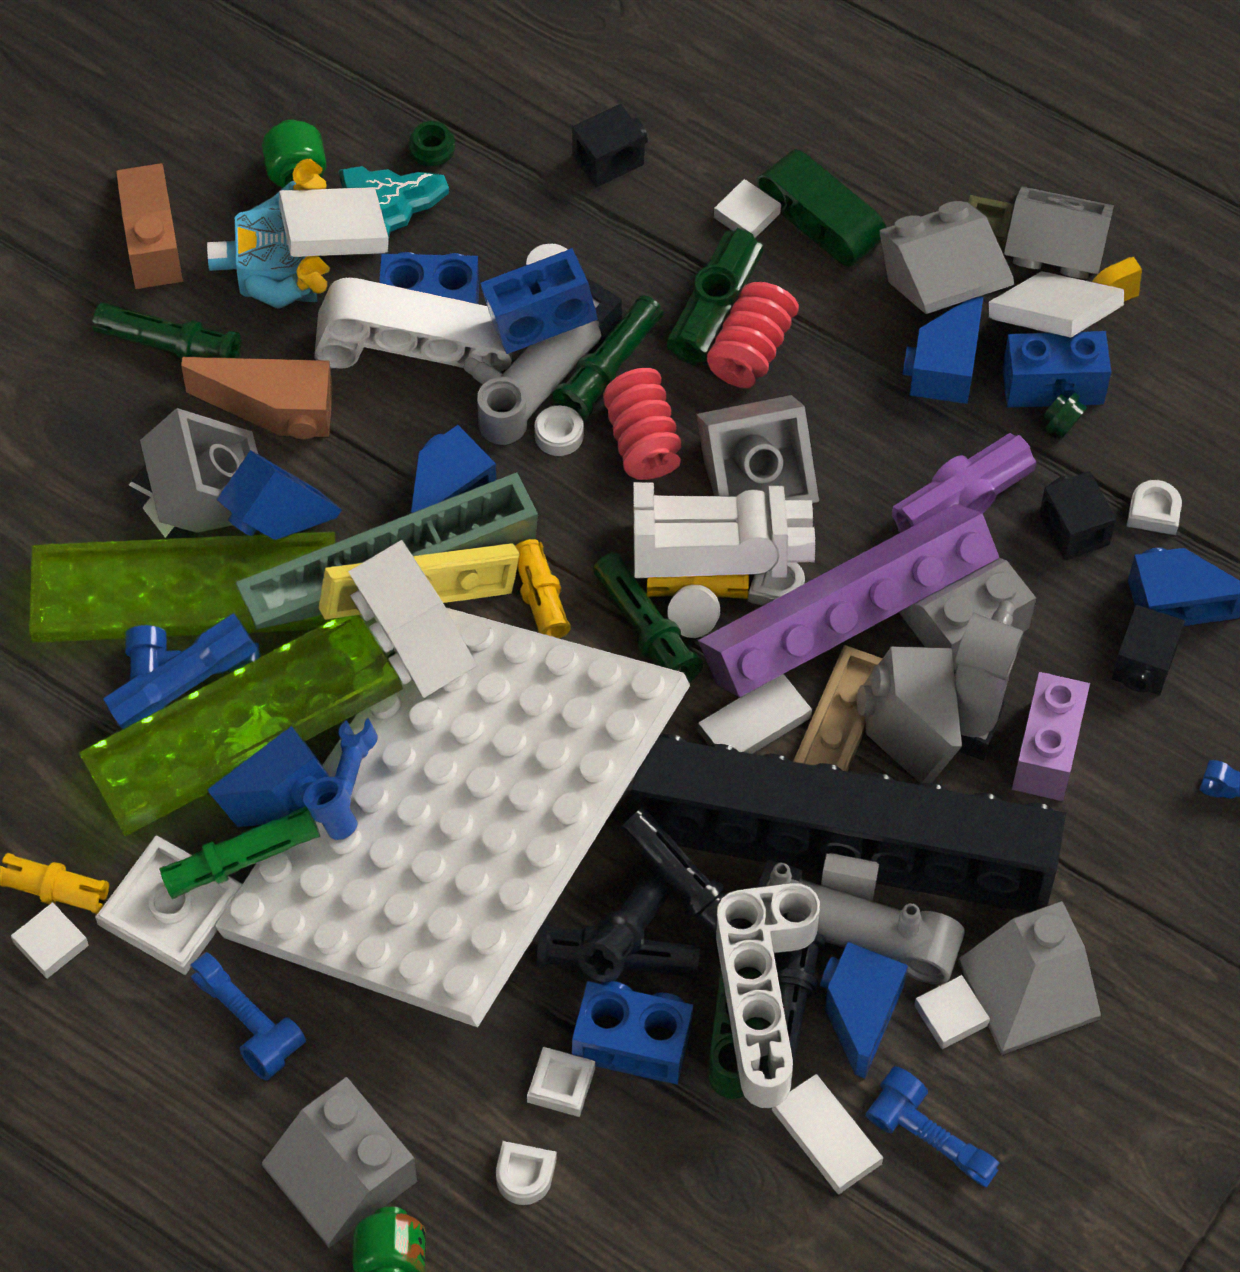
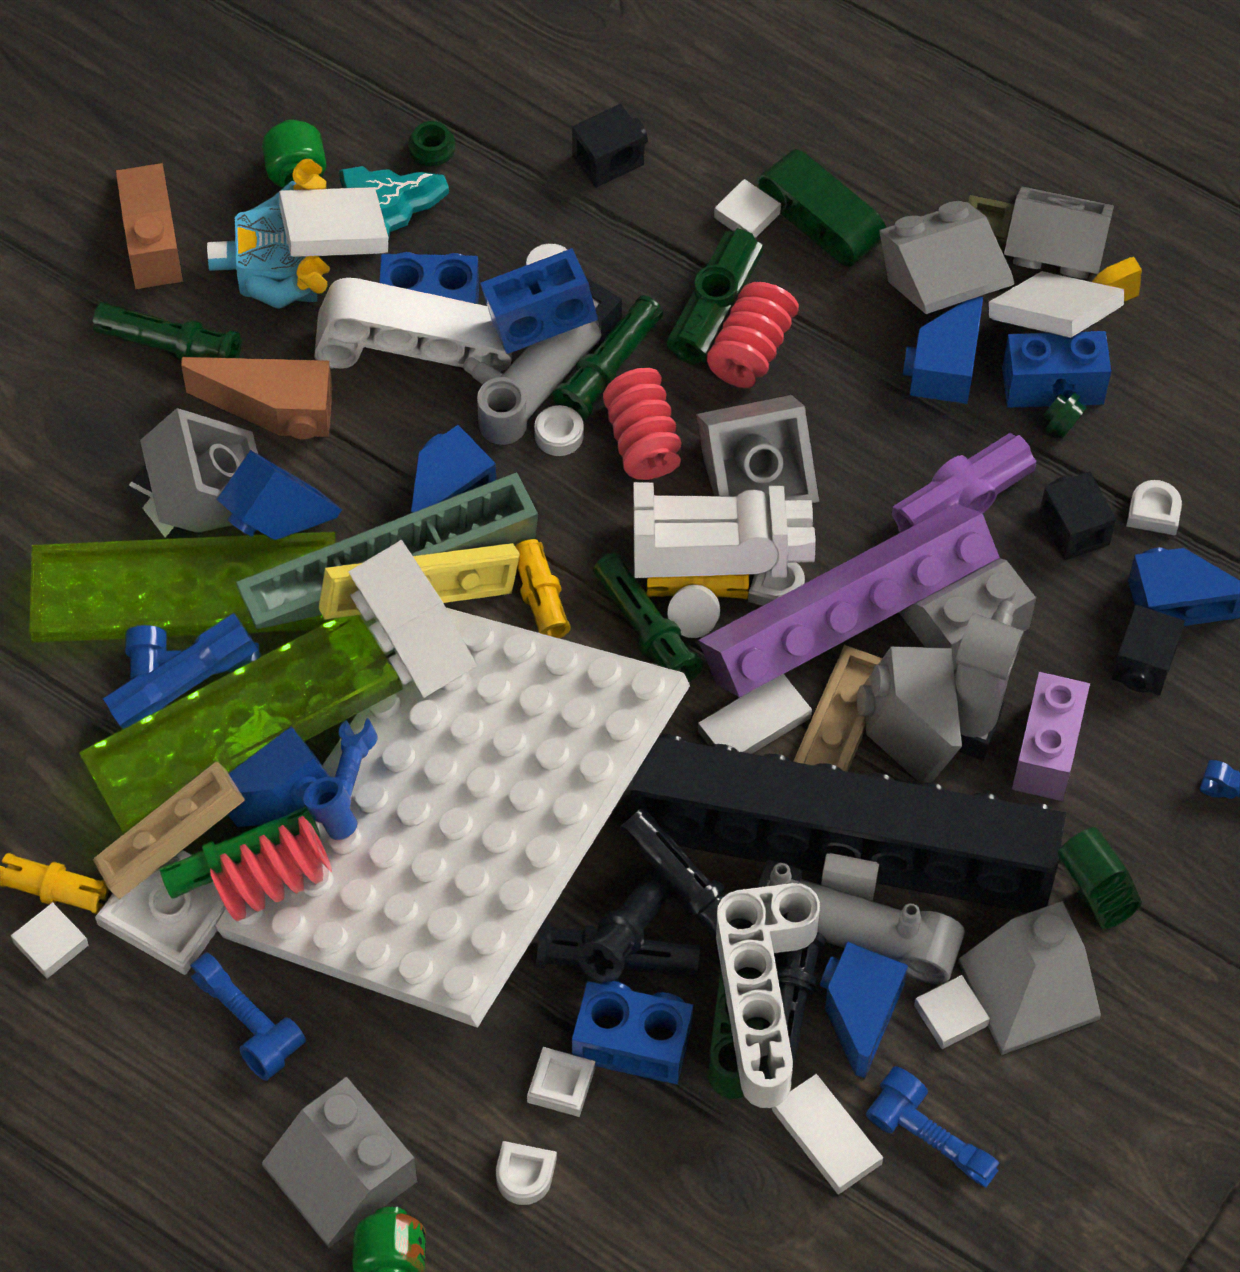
(168, 830): none -> tan tile
(270, 869): none -> coral piece
(1099, 878): none -> dark green beam

